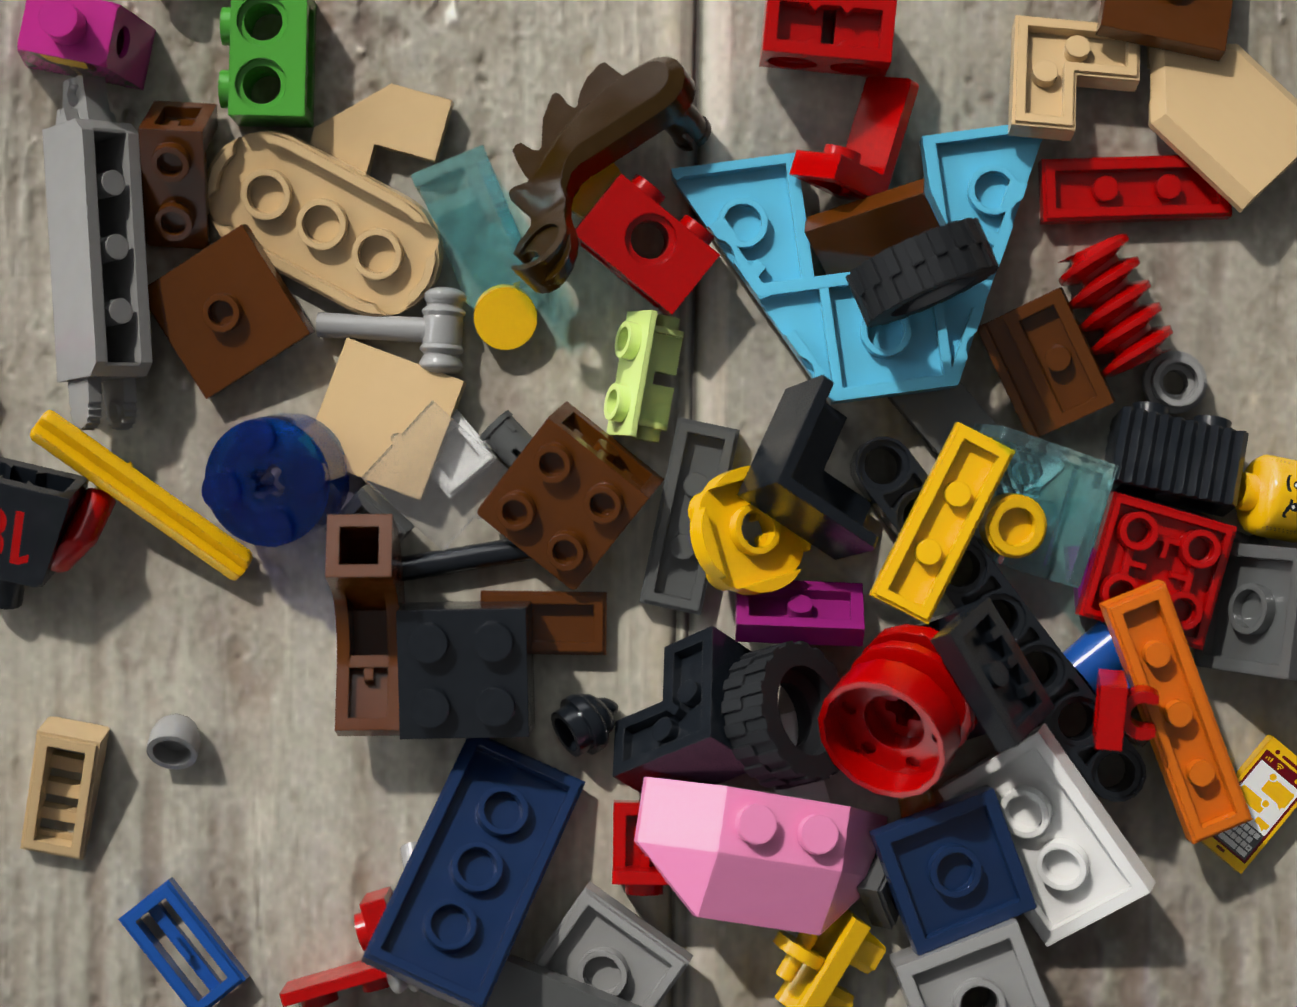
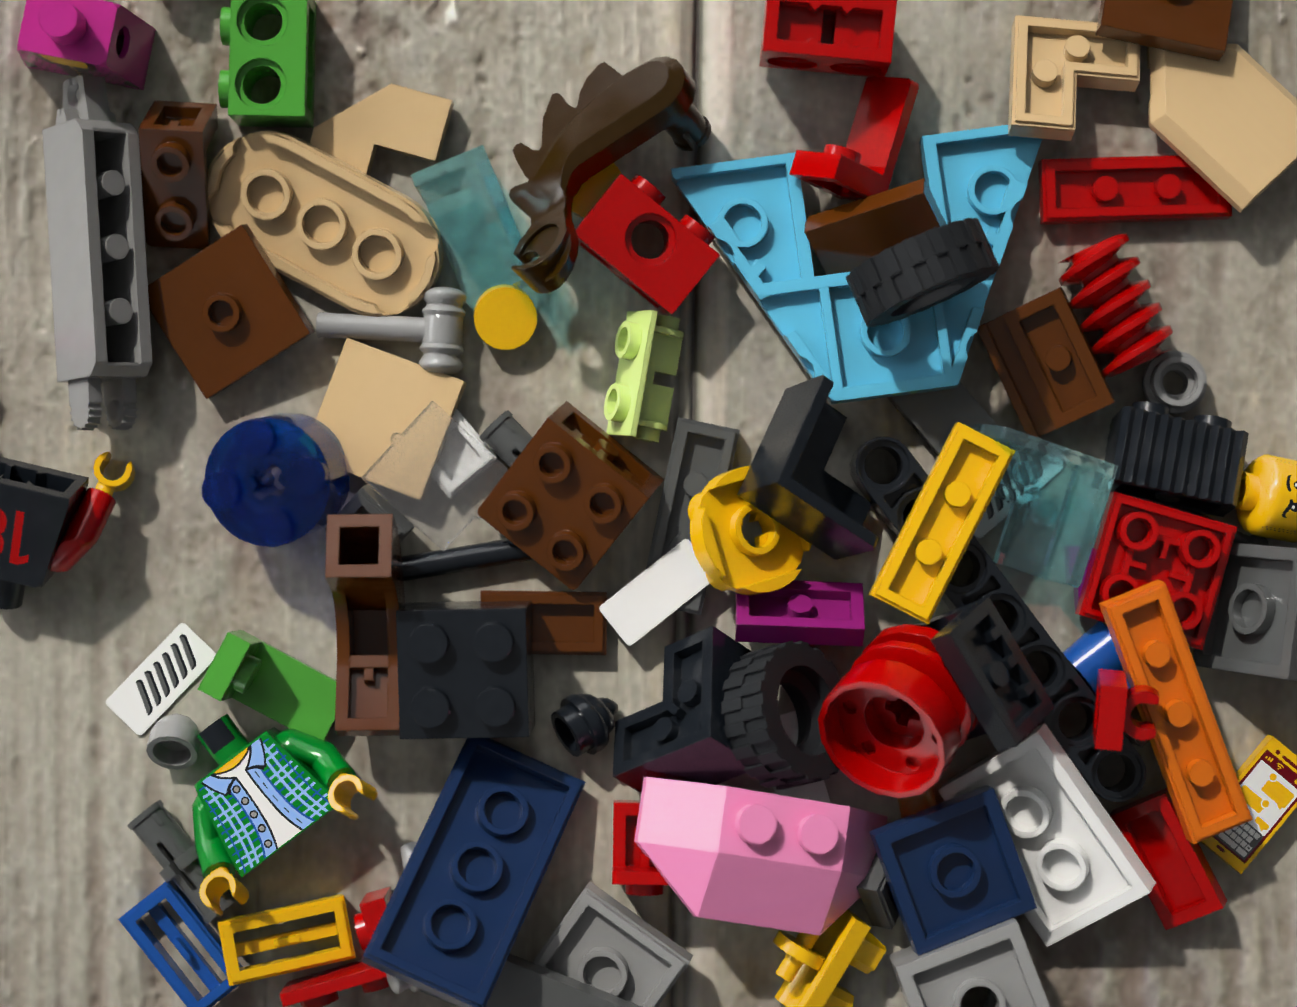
(72, 736): tan slope -> none
(141, 495): yellow axle -> none
(161, 679): none -> white sticker
(176, 855): none -> dark grey pin
(262, 800): none -> torso
(272, 684): none -> bright green bracket
(289, 964): none -> yellow tile
(655, 593): none -> white sticker
(1013, 525): yellow tile -> none
(1182, 874): none -> red tile

